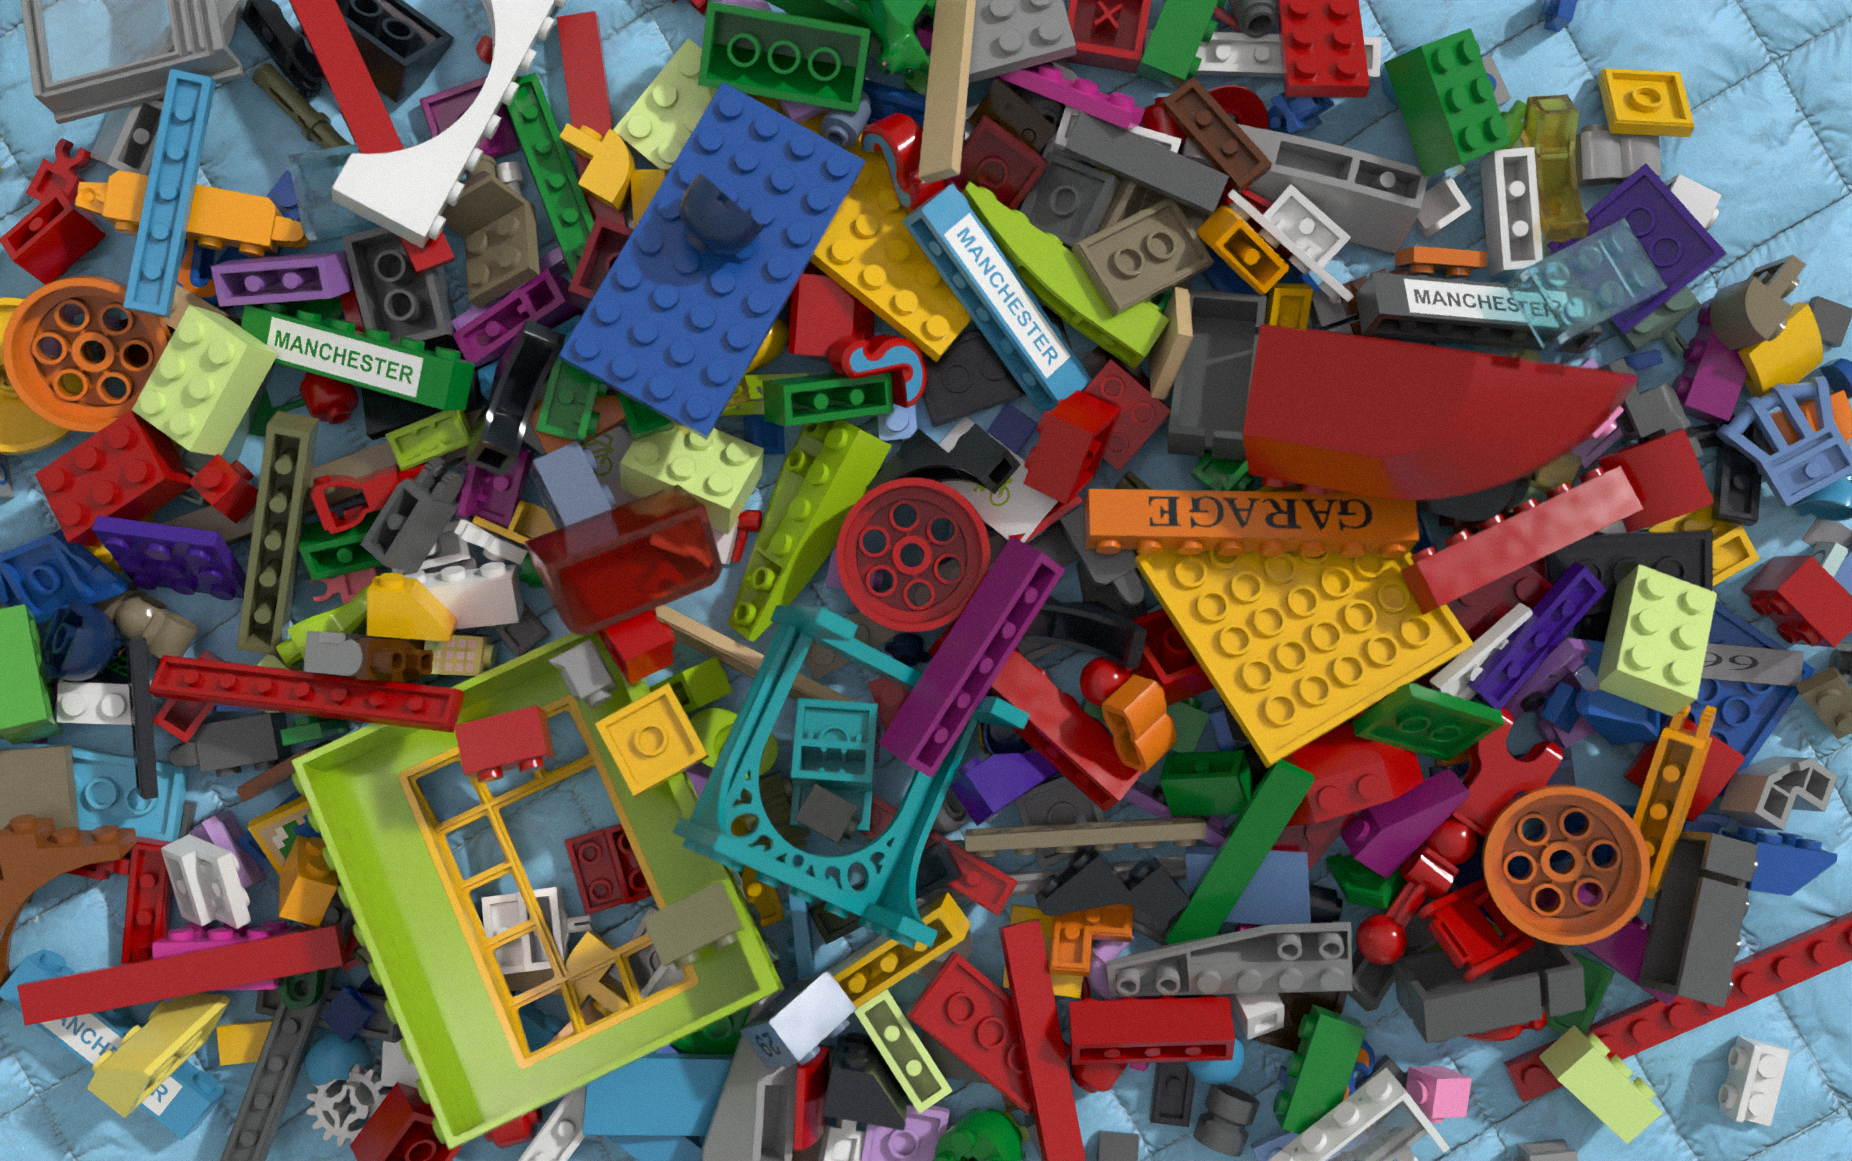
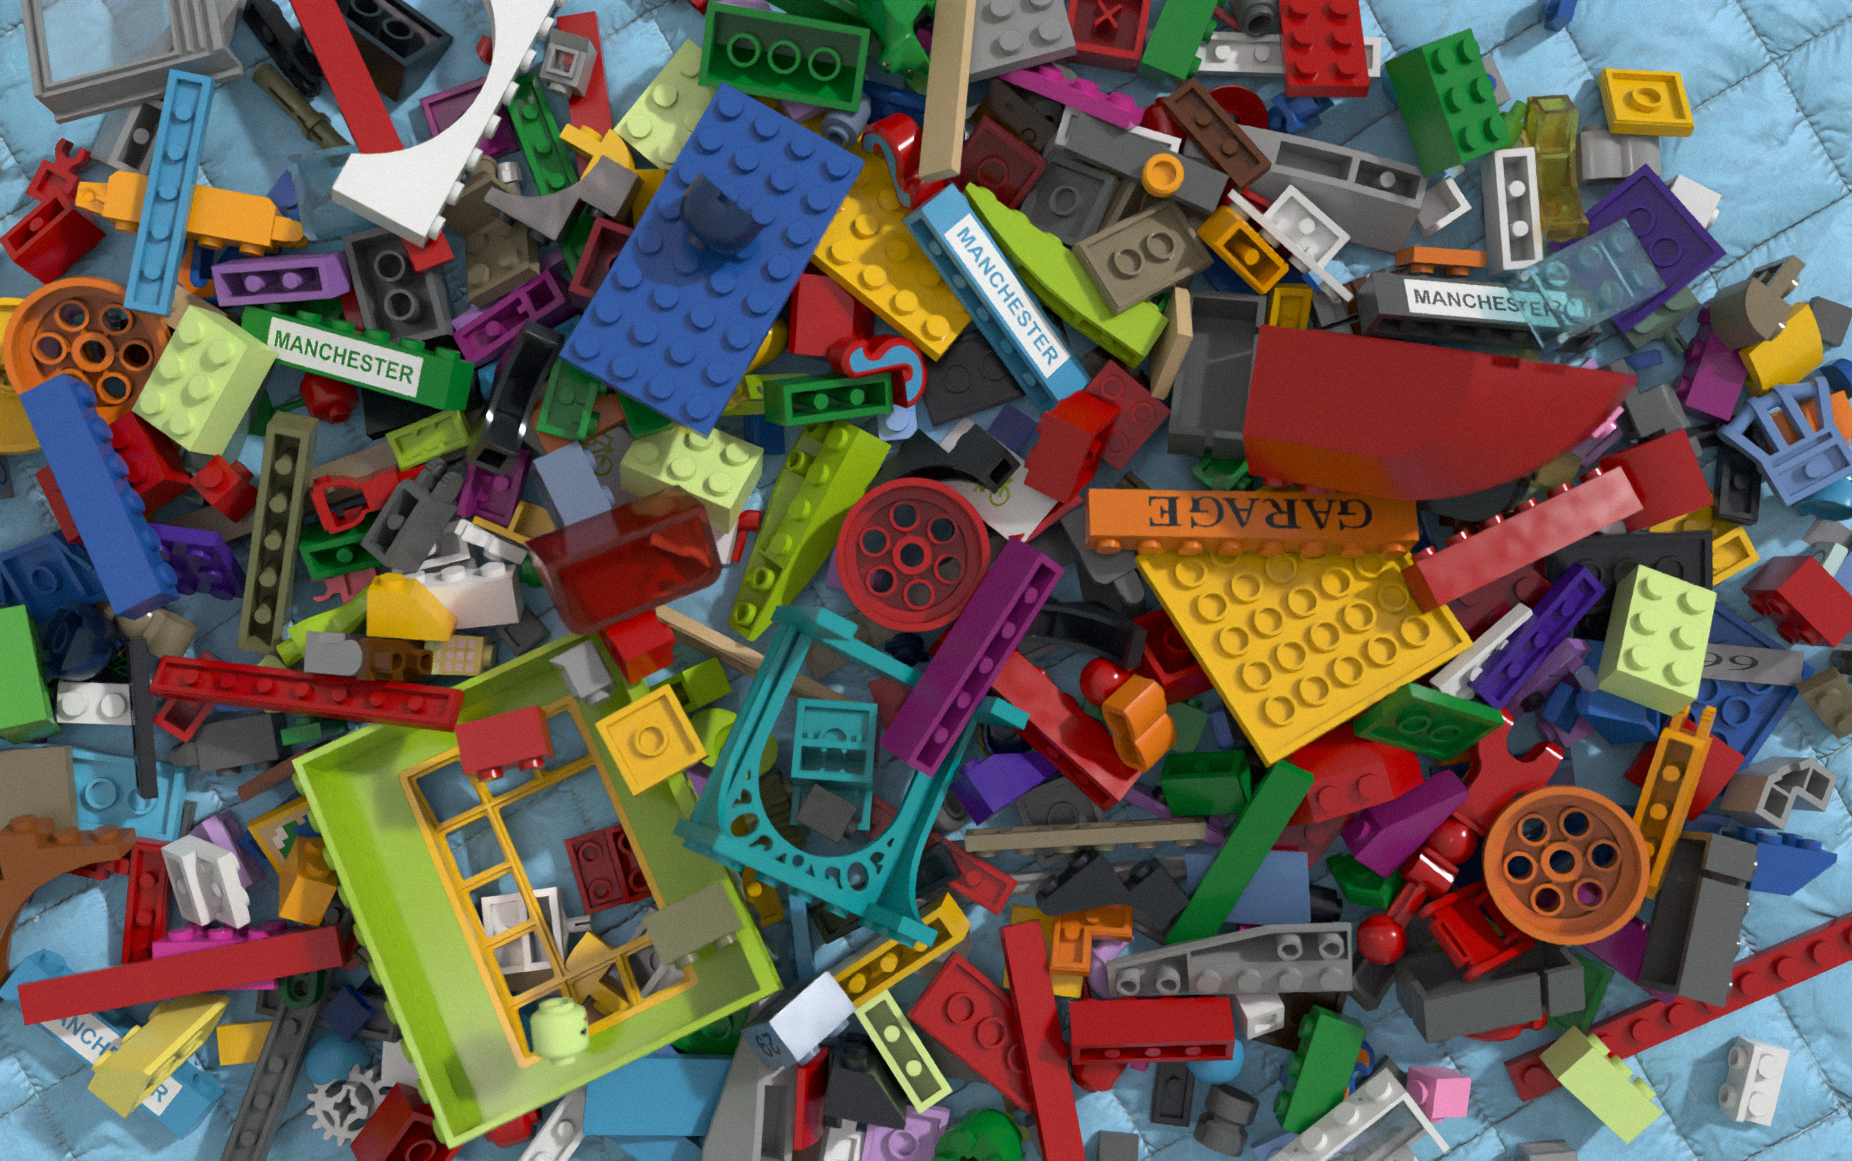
(100, 496): none -> blue brick
(559, 1030): none -> yellowish green head
(568, 64): none -> light grey window
(606, 190): none -> arch
(1162, 175): none -> light orange tile

